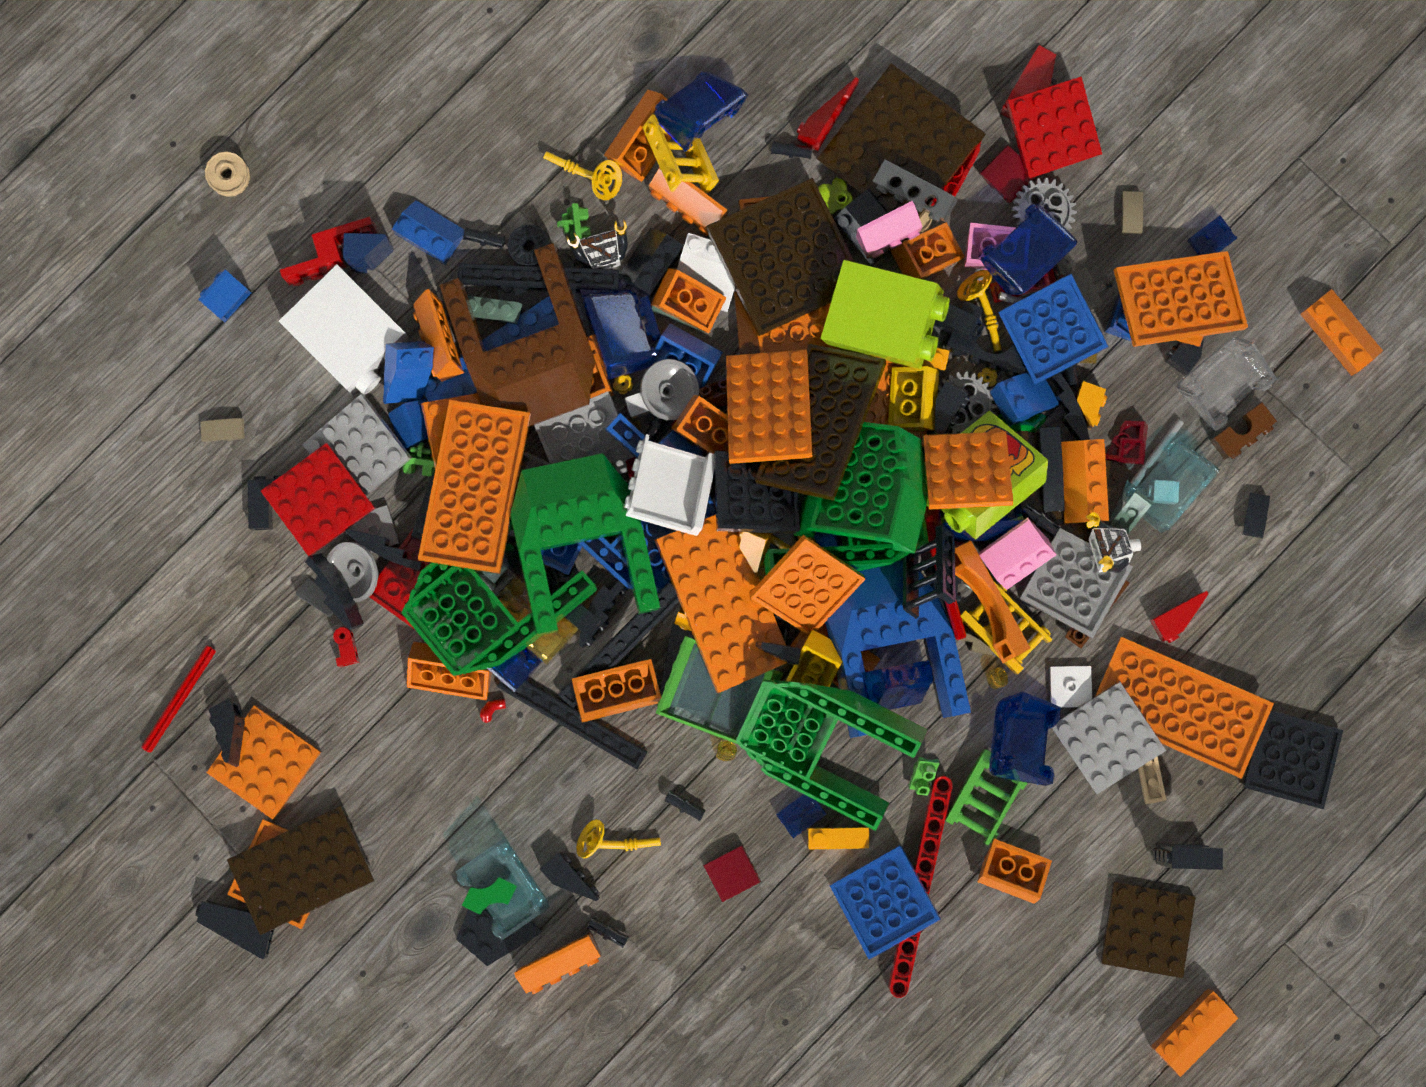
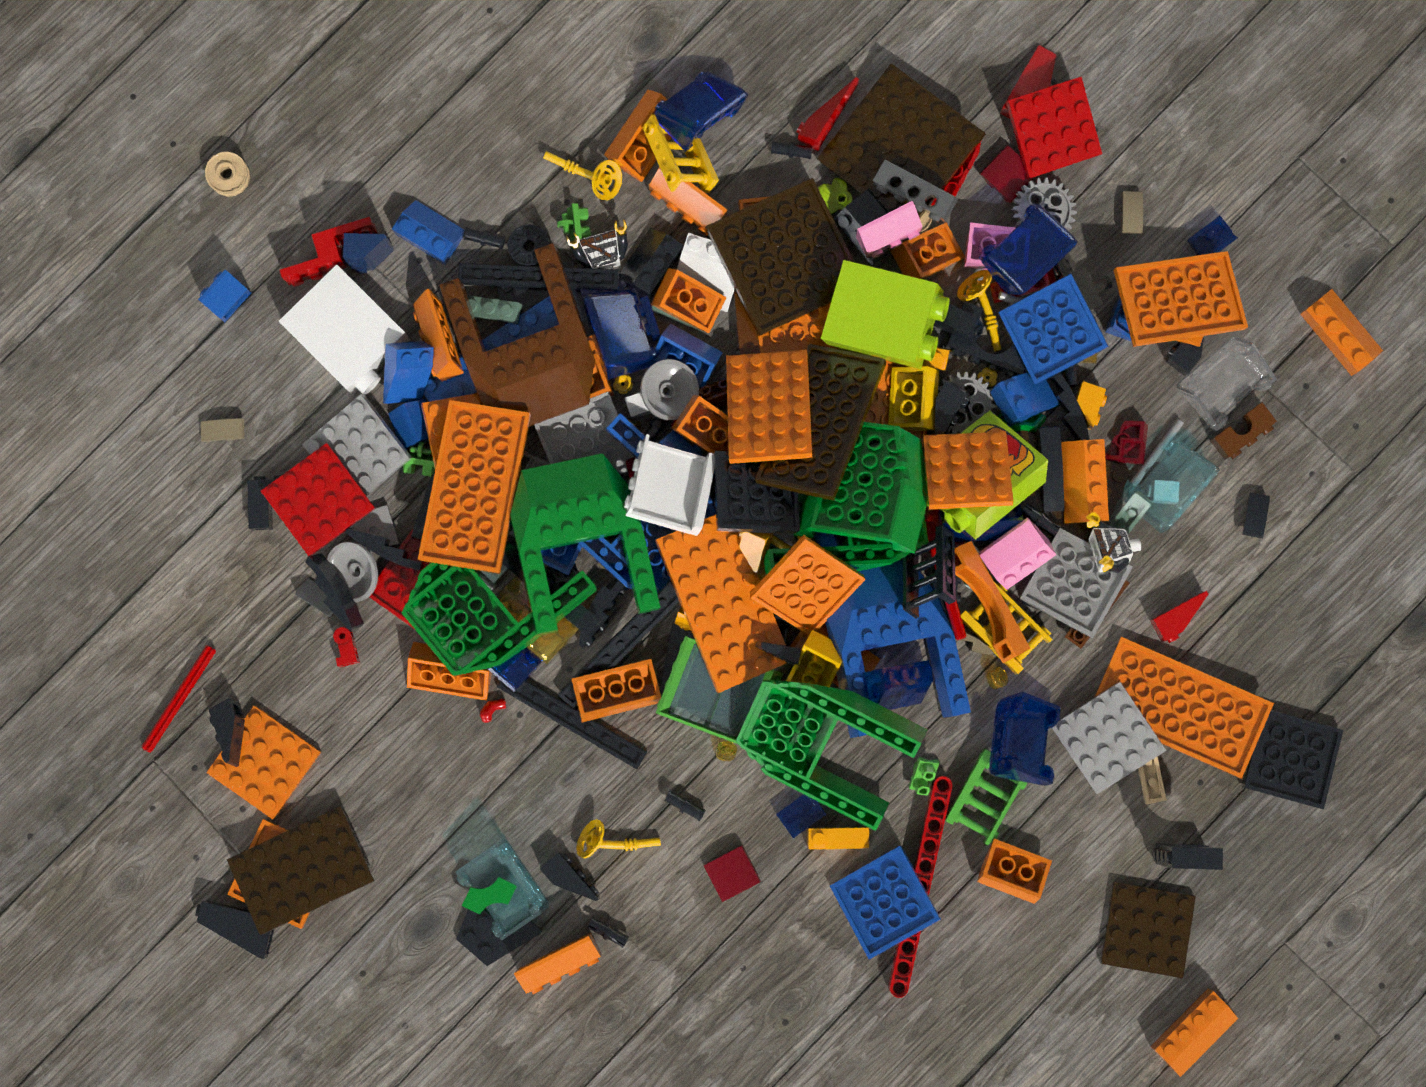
(1070, 685): white plate -> none

